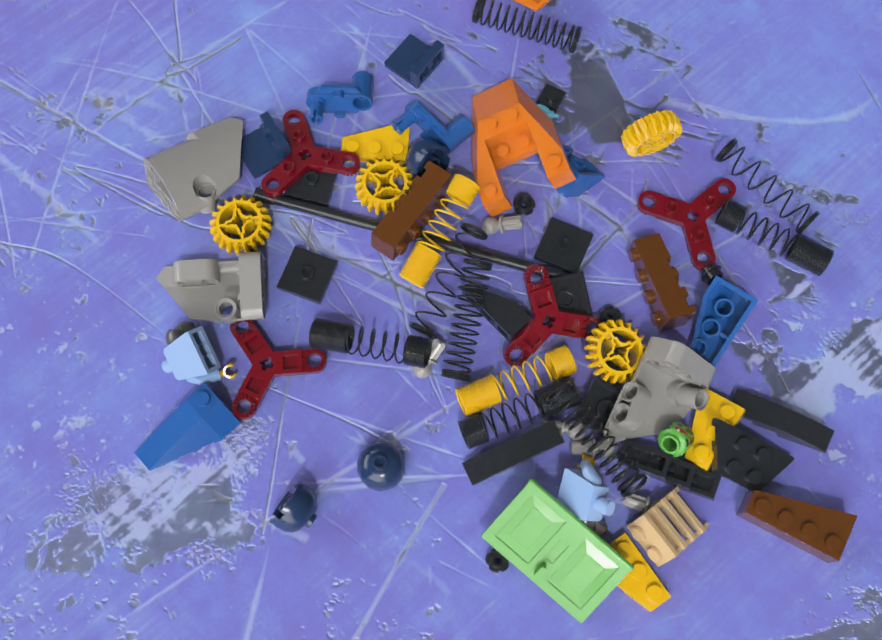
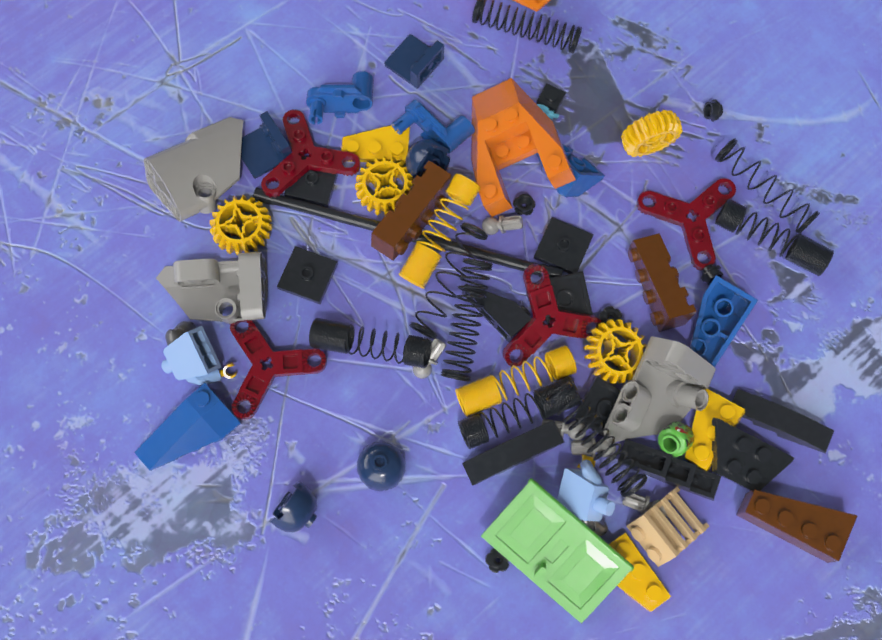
(713, 110): none -> black plate

